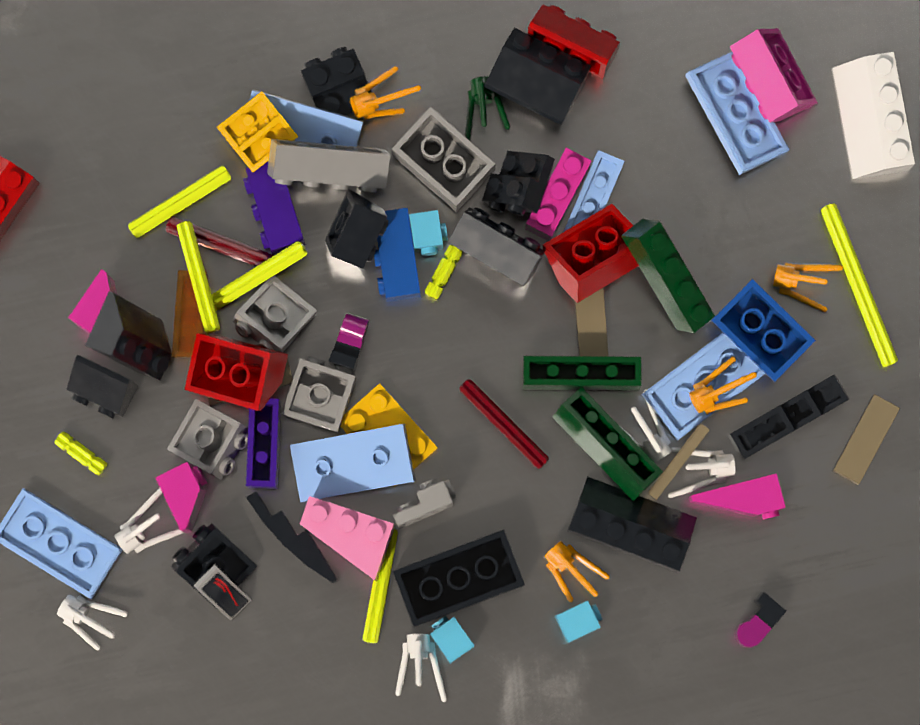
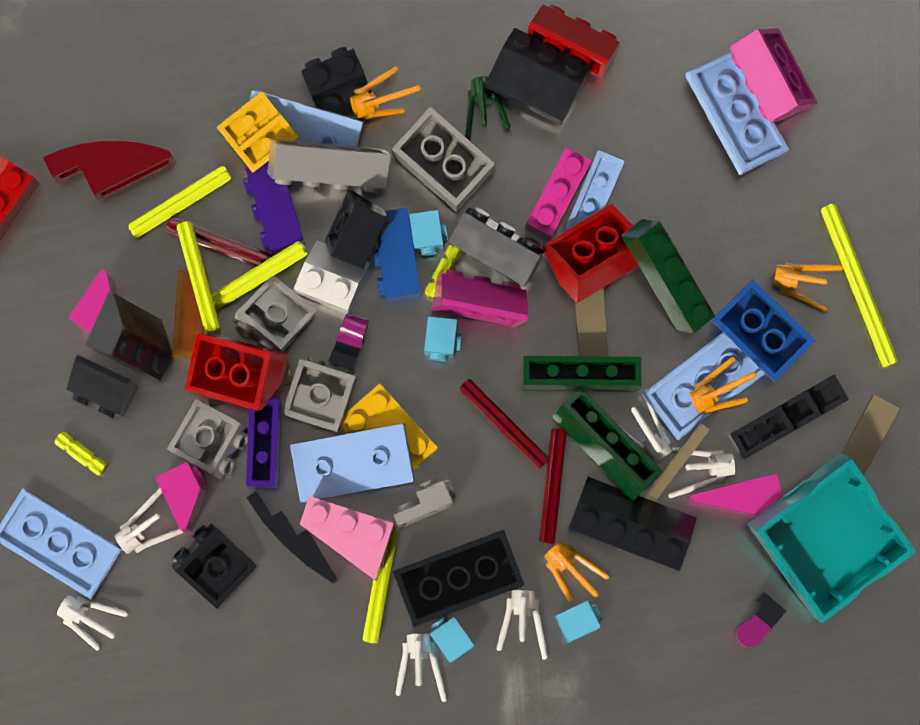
(108, 164): none -> dark red slope
(222, 592): slope -> none
(329, 279): none -> white slope
(441, 338): none -> medium azure brick
(480, 299): none -> dark pink slope
(519, 184): black plate -> none
(523, 604): none -> white plant
(553, 485): none -> dark red axle
(831, 537): none -> teal tile
(873, 116): white slope -> none

